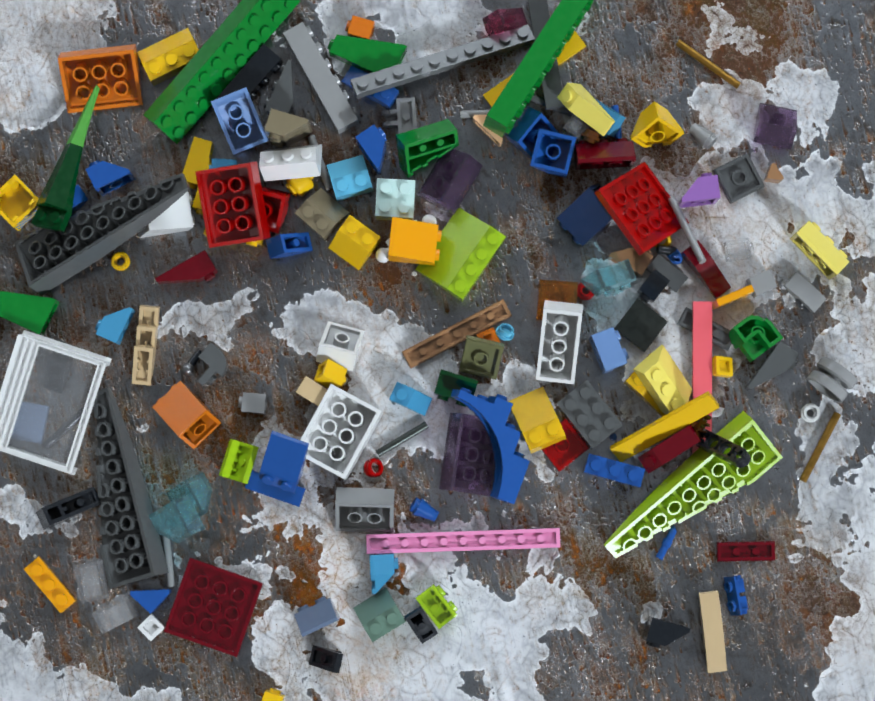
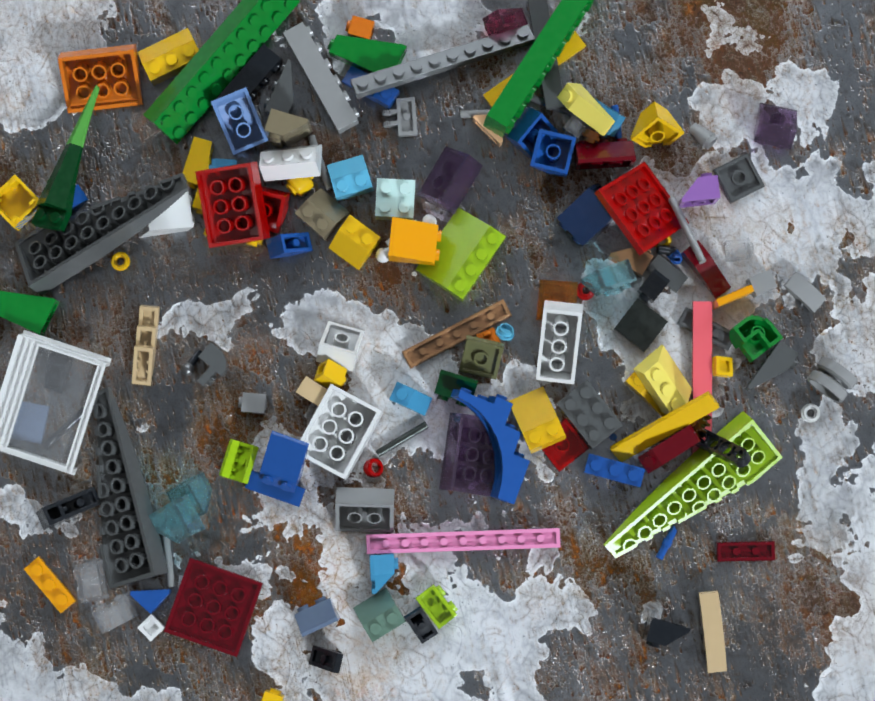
(108, 177): blue slope -> none
(115, 325): dark azure slope -> none
(186, 415): orange slope -> none
(192, 270): dark red slope -> none
(373, 146): blue slope -> none
(422, 509): blue cone -> none
(424, 144): green wedge -> none
(608, 350): medium blue brick -> none
(707, 63): pearl gold bar -> none
(736, 604): blue hinge -> none
(773, 174): medium nougat slope -> none
(820, 249): light yellow slope -> none
(820, 446): pearl gold bar -> none

